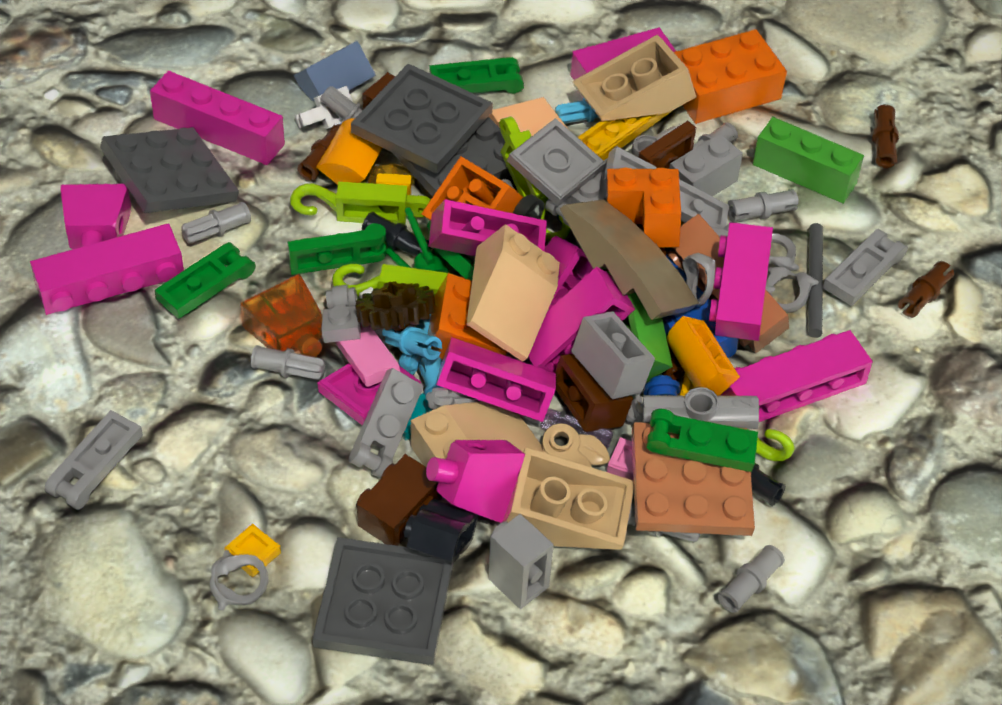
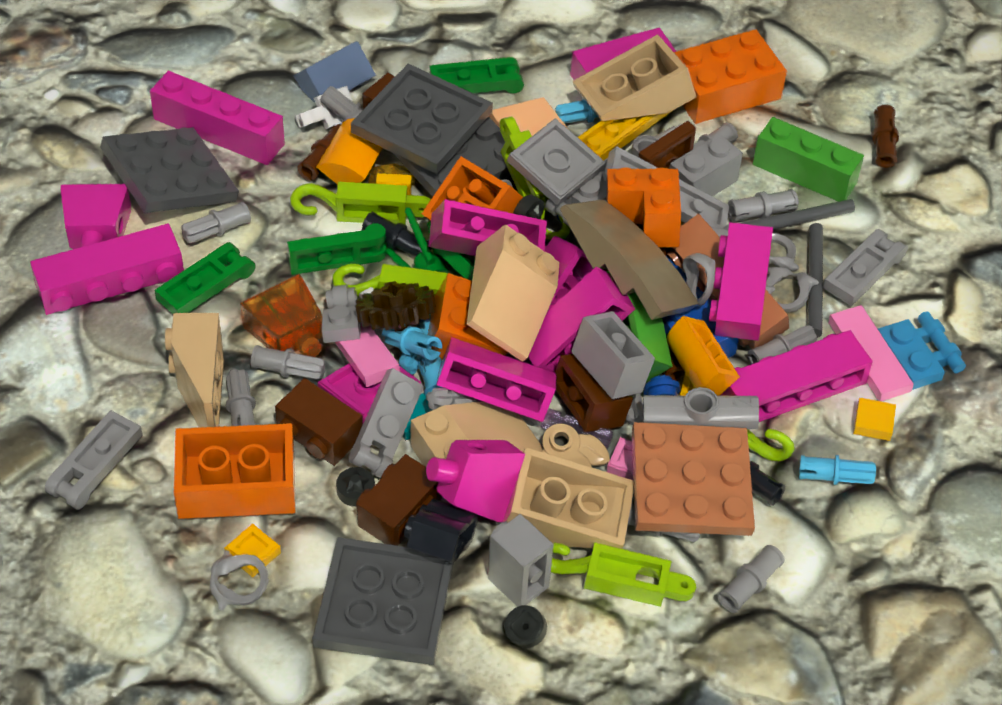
(198, 363): none -> tan slope
(234, 471): none -> orange brick
(240, 400): none -> light grey axle
(319, 421): none -> reddish brown brick
(352, 484): none -> pearl dark grey tile
(525, 626): none -> pearl dark grey tile
(615, 572): none -> lime piece
(702, 441): green plate -> none
(782, 344): none -> light grey axle
(805, 215): none -> dark grey bar
(837, 470): none -> medium azure axle
(874, 419): none -> yellow tile
(886, 374): none -> bright pink tile
(915, 356): none -> dark azure plate
(926, 289): reddish brown pin -> none

